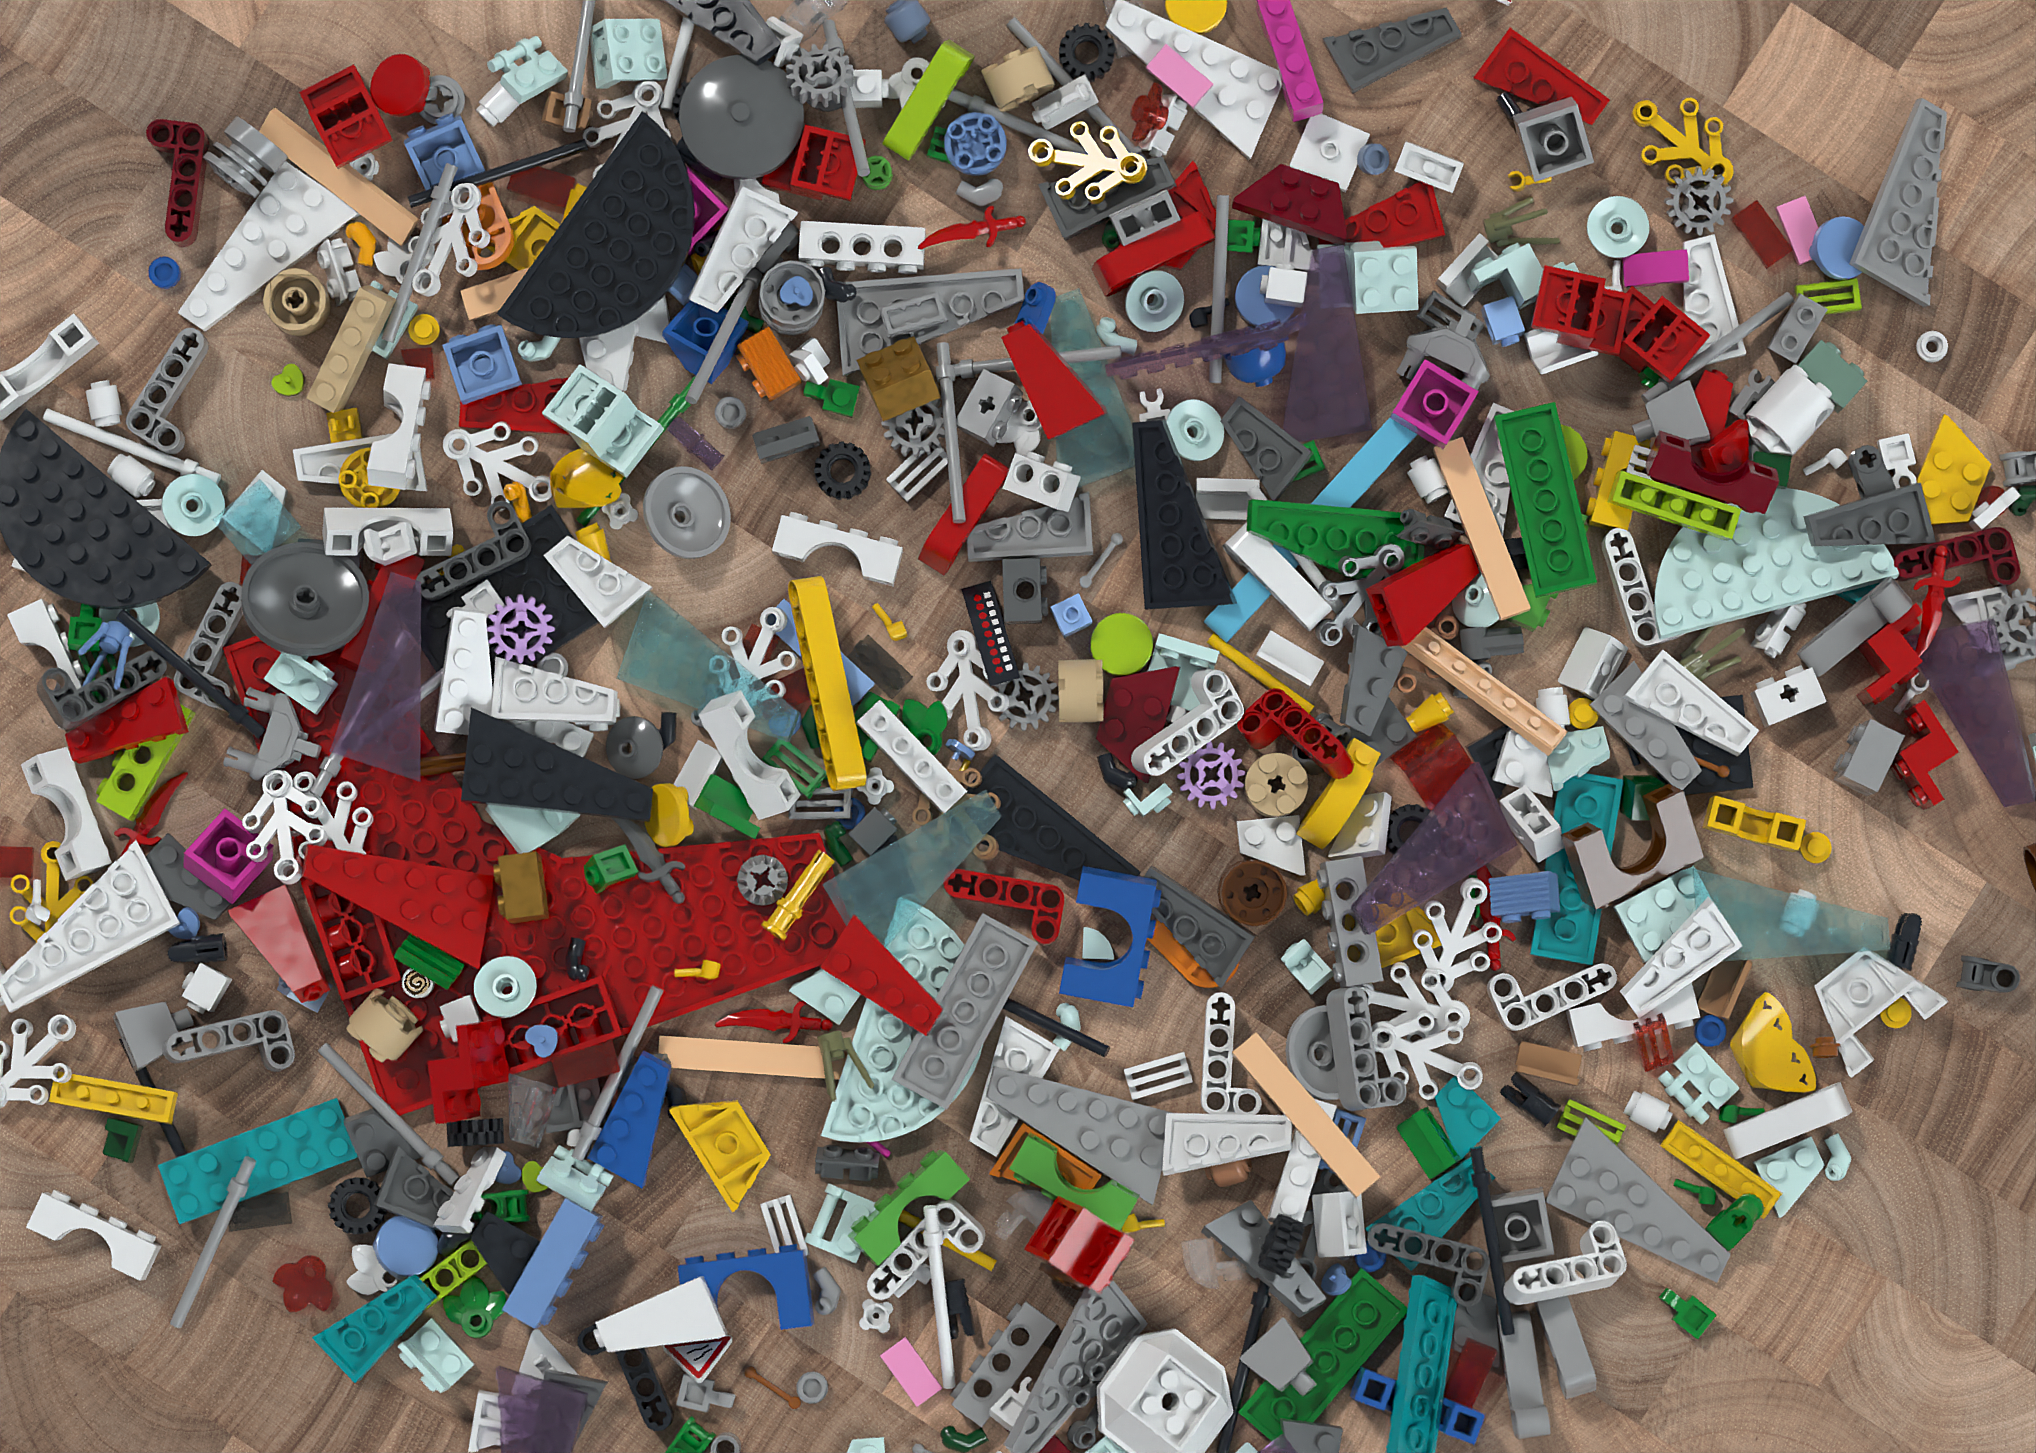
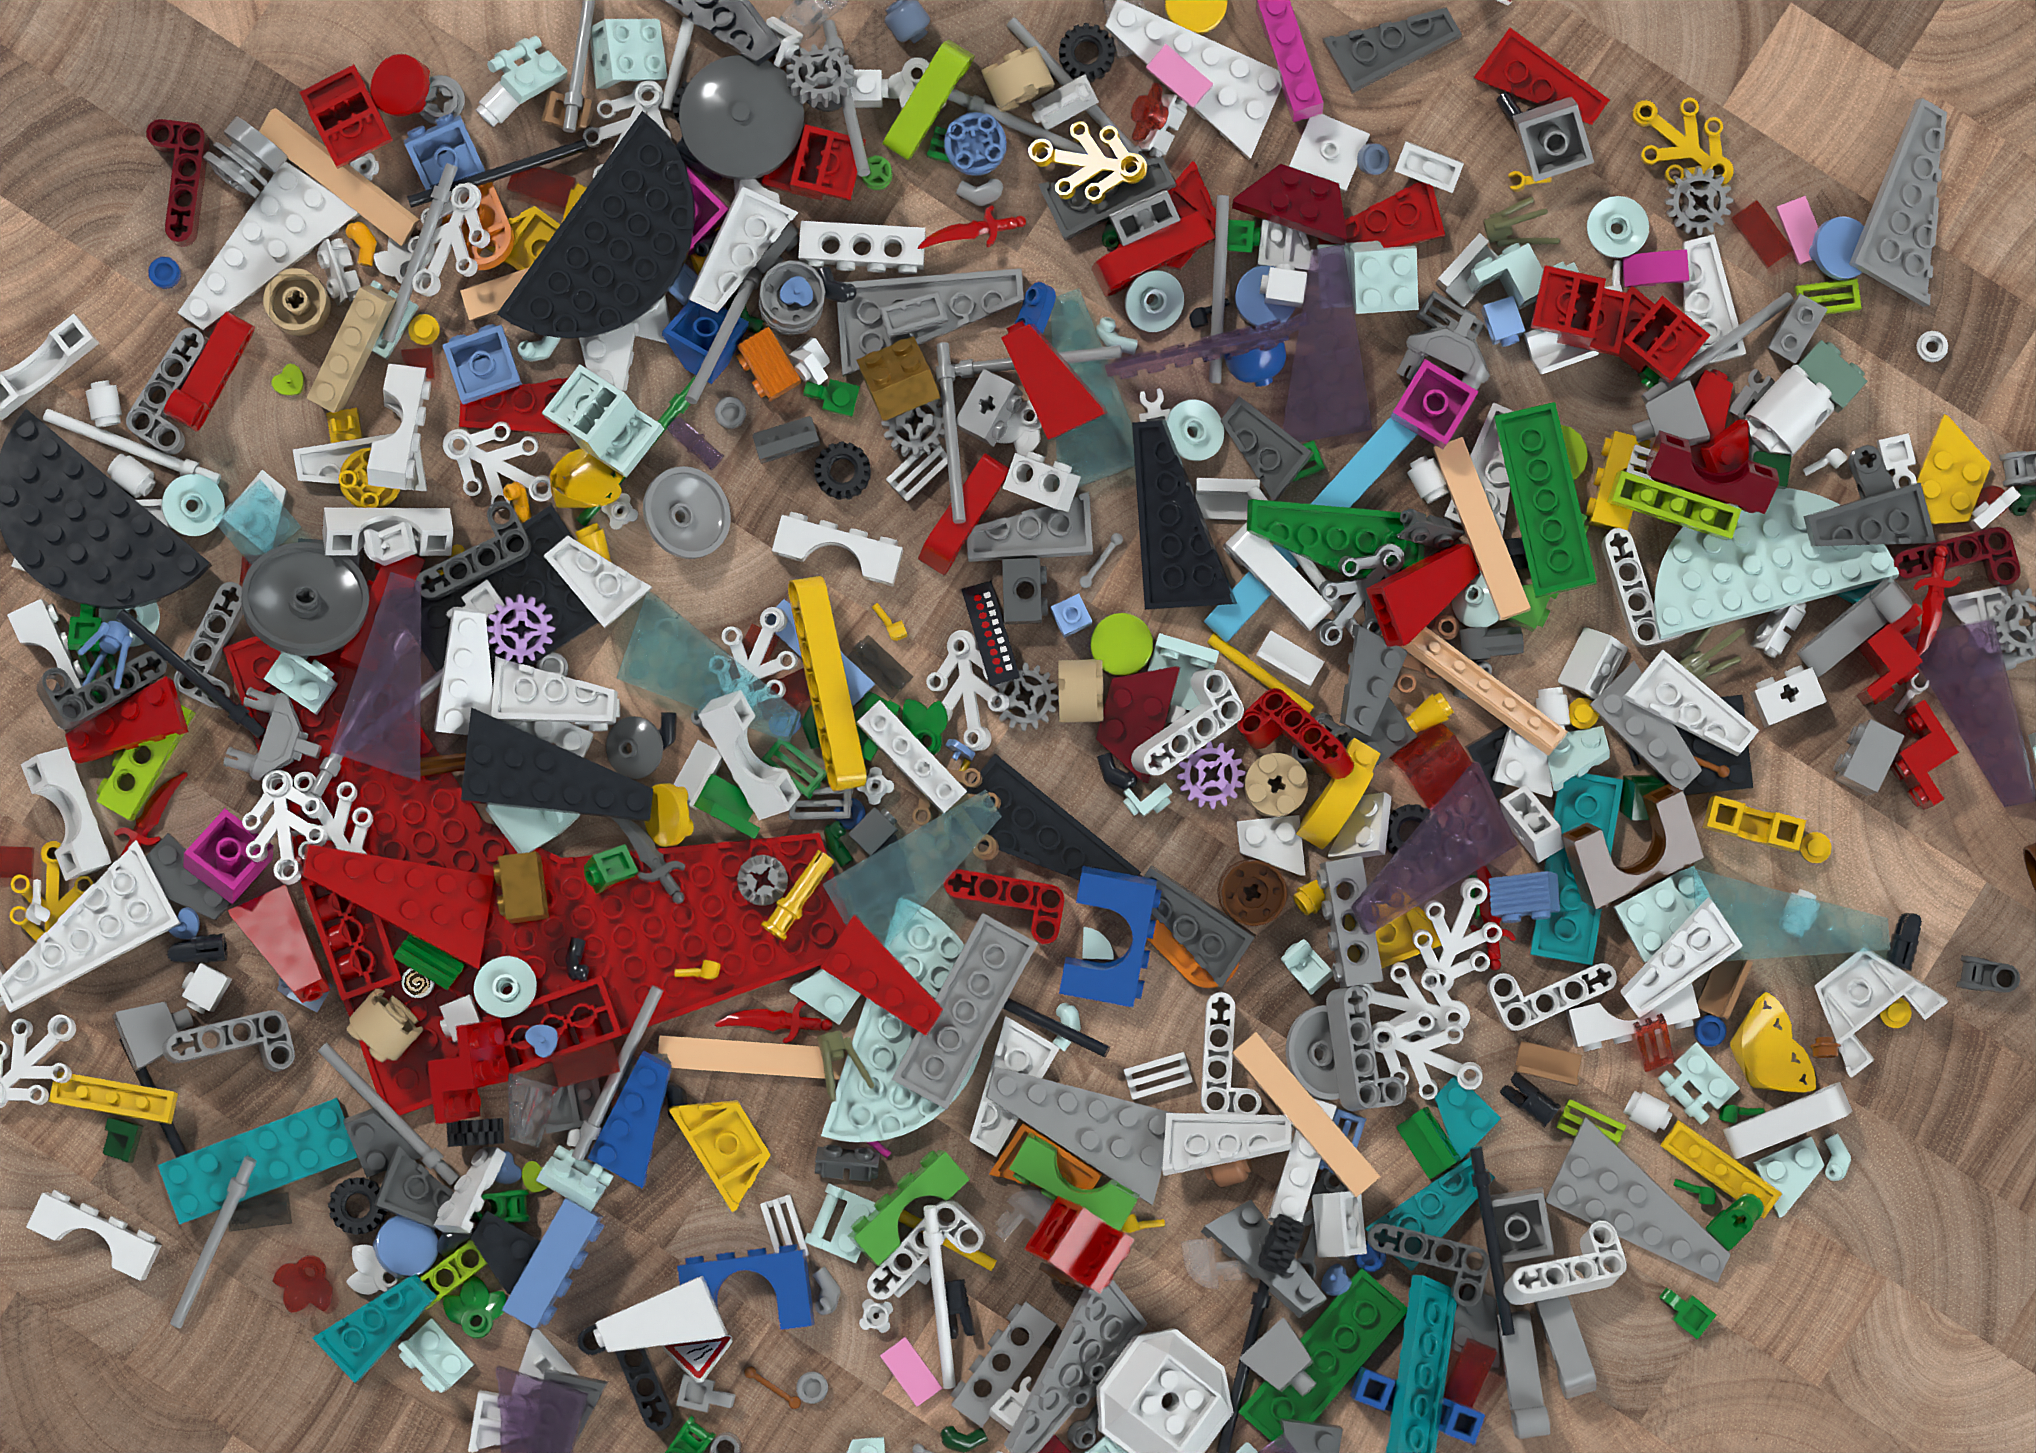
(210, 373): none -> red beam

